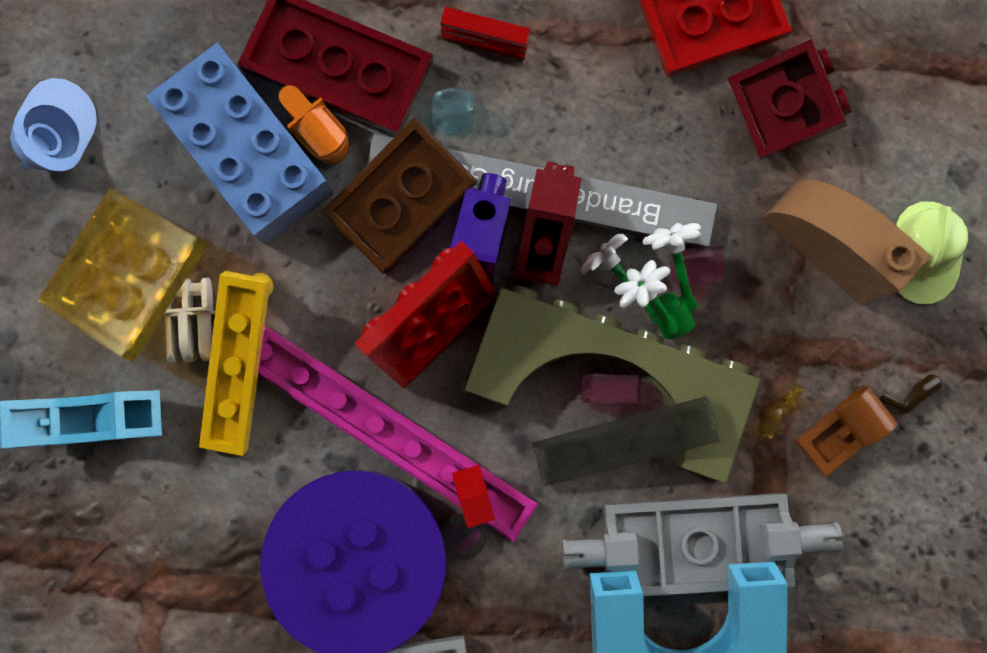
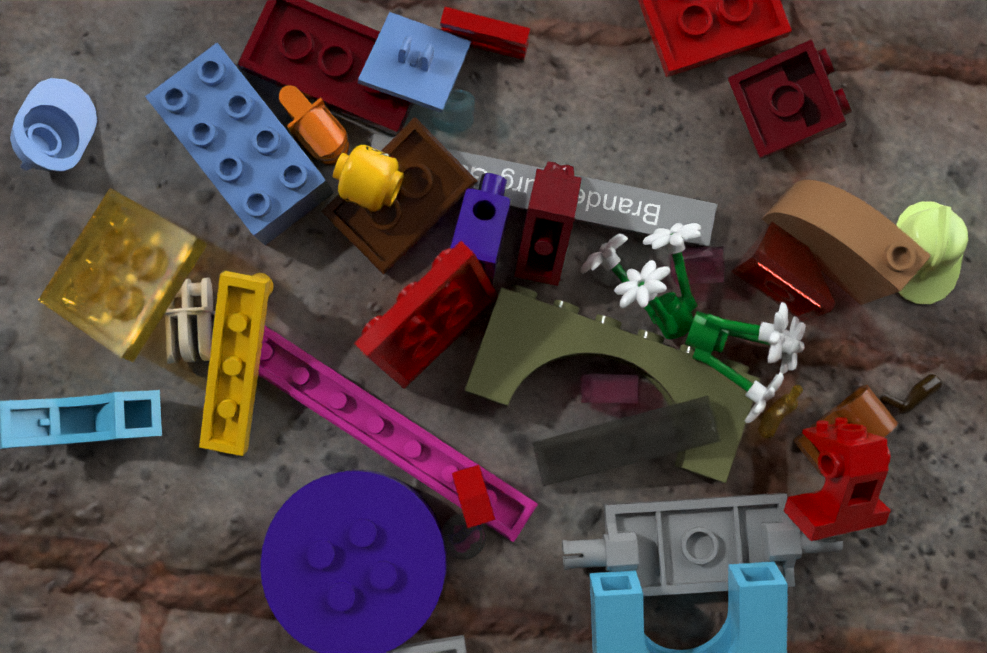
(368, 178): none -> yellow head
(415, 62): none -> medium blue piece
(711, 333): none -> plant
(786, 273): none -> clear red slope
(854, 475): none -> red tile

